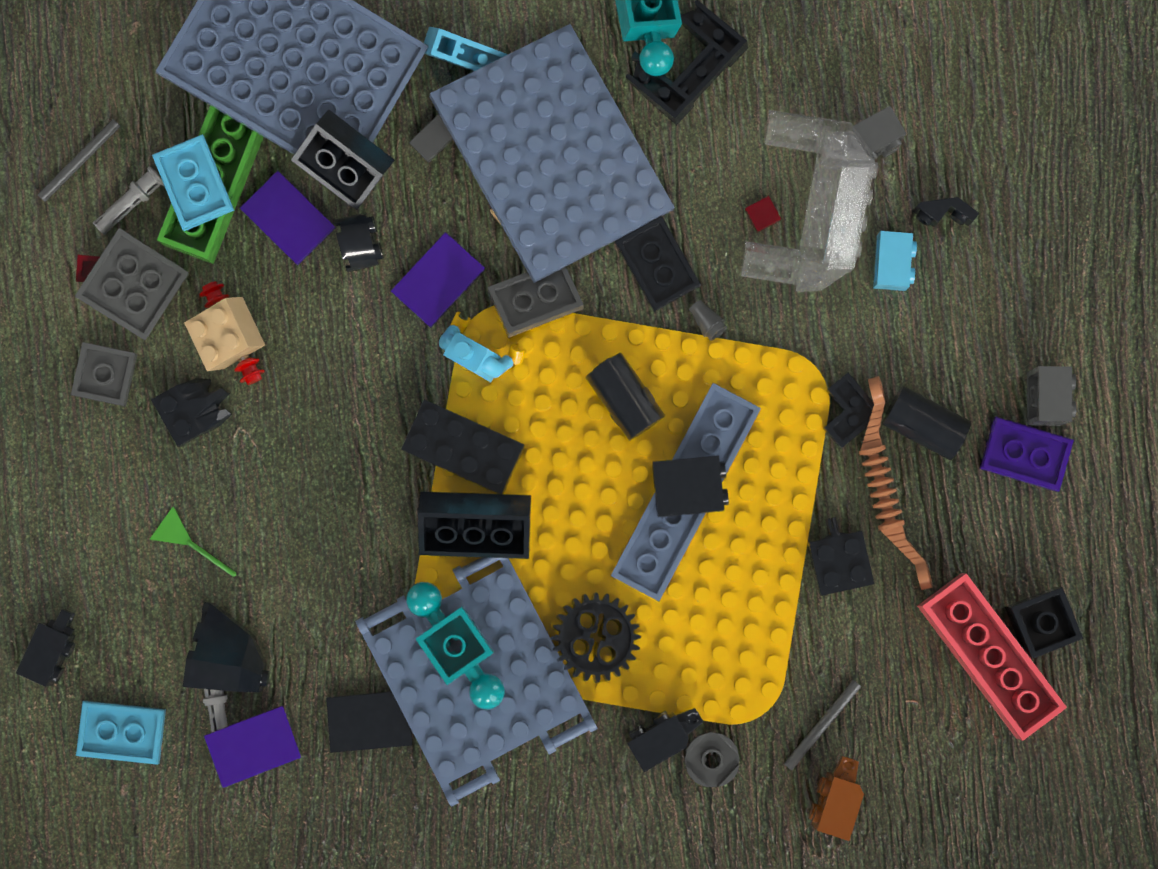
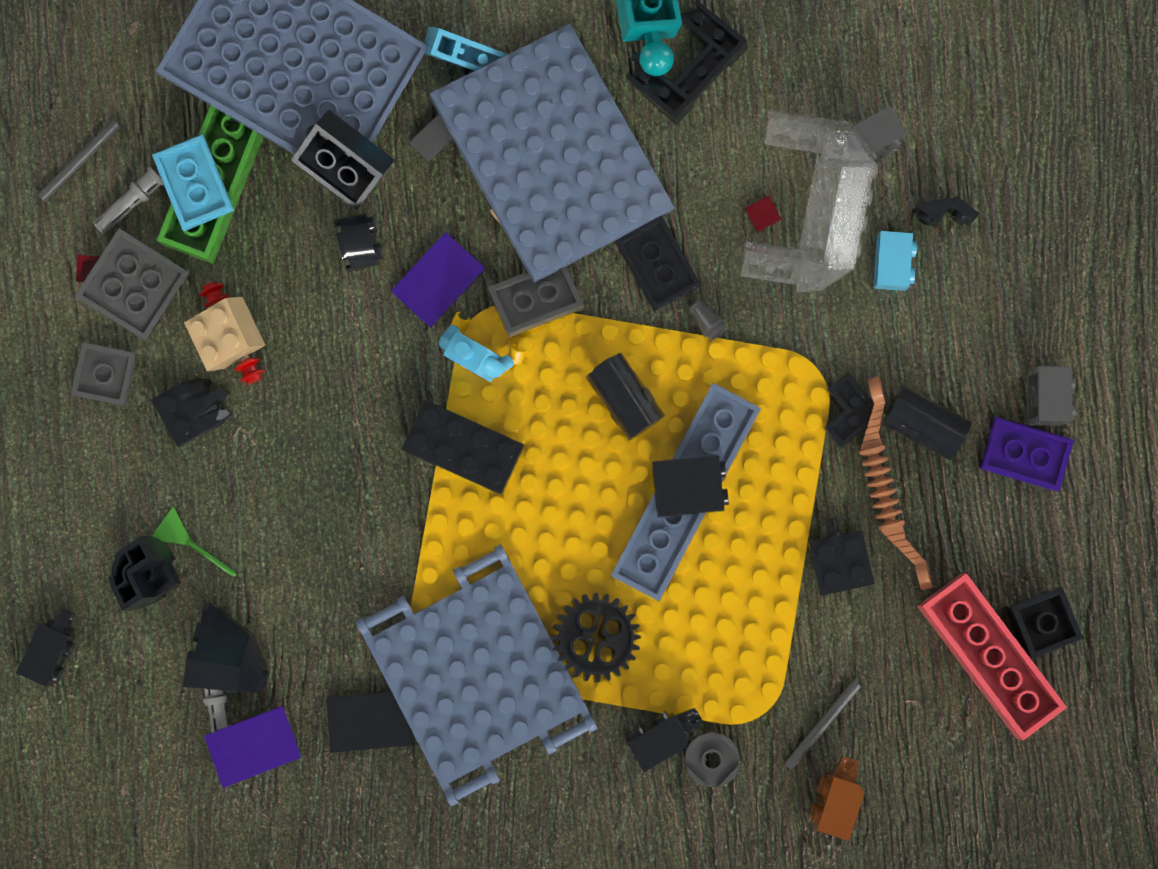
(121, 732): medium azure tile -> none
(143, 573): none -> black brick
(287, 218): dark purple tile -> none
(474, 525): black brick -> none
(485, 689): teal brick -> none

